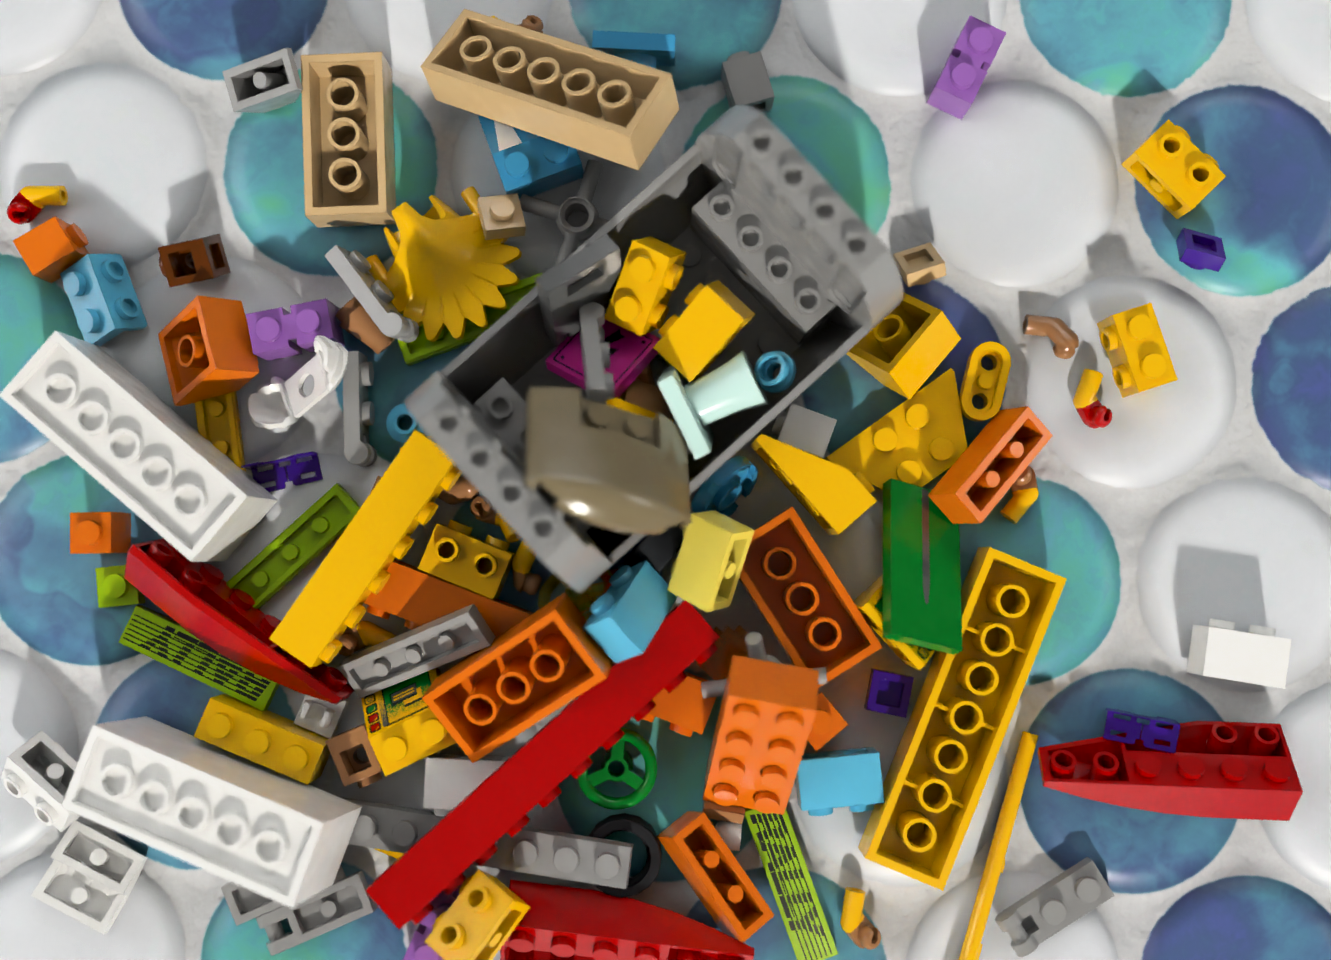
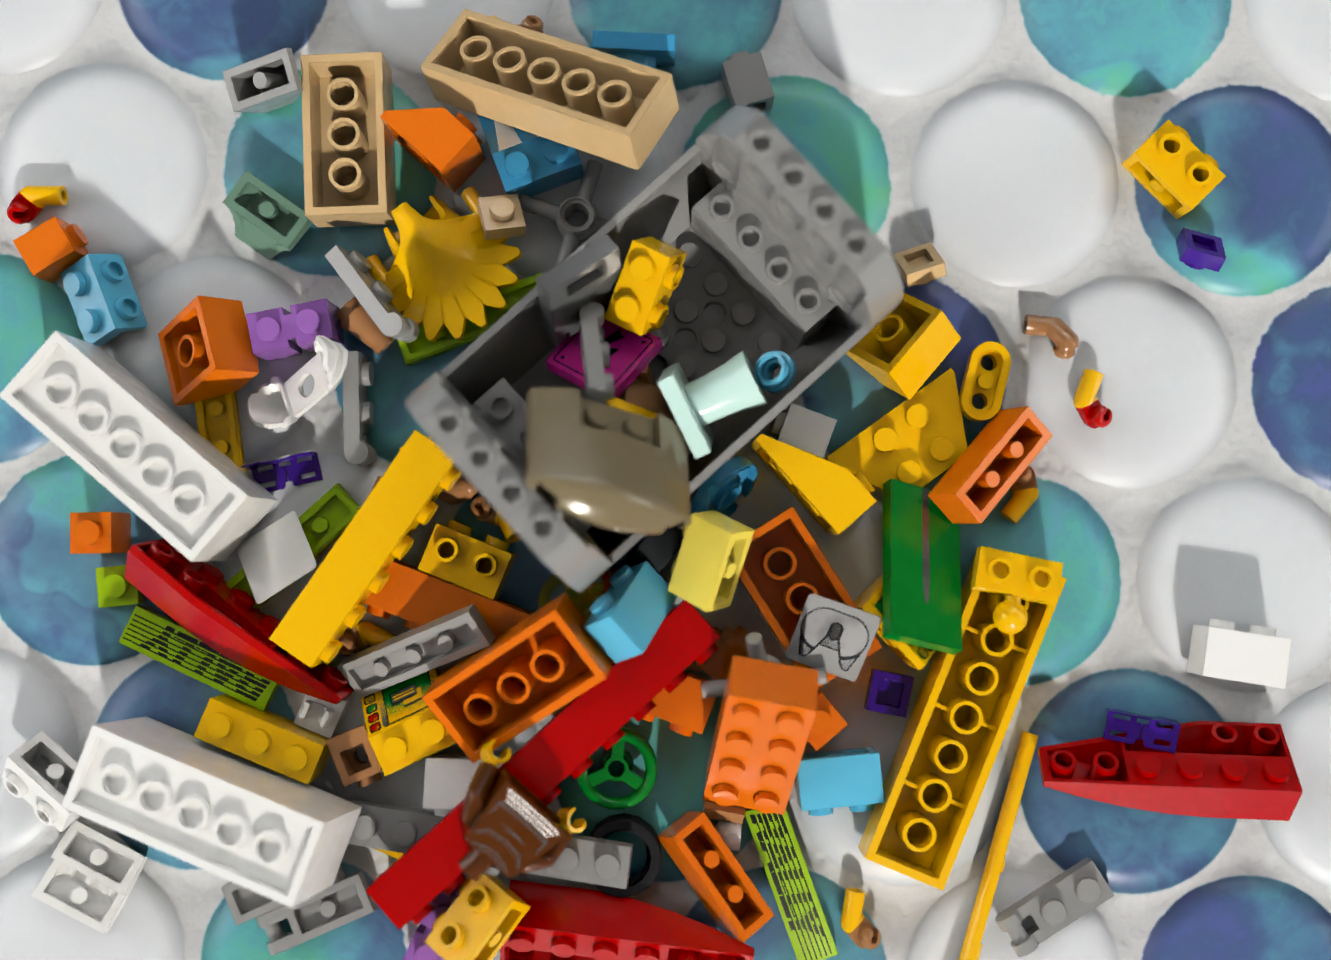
(207, 263): reddish brown brick -> none
(265, 217): none -> sand green slope
(276, 557): none -> white sticker
(393, 426): medium azure plate -> none
(438, 142): none -> orange slope
(510, 823): none -> reddish brown torso
(521, 567): arm -> none
(703, 329): yellow brick -> none
(833, 637): none -> sticker
(965, 74): medium lavender piece -> none
(1017, 579): none -> yellow plate
(1136, 350): yellow brick -> none

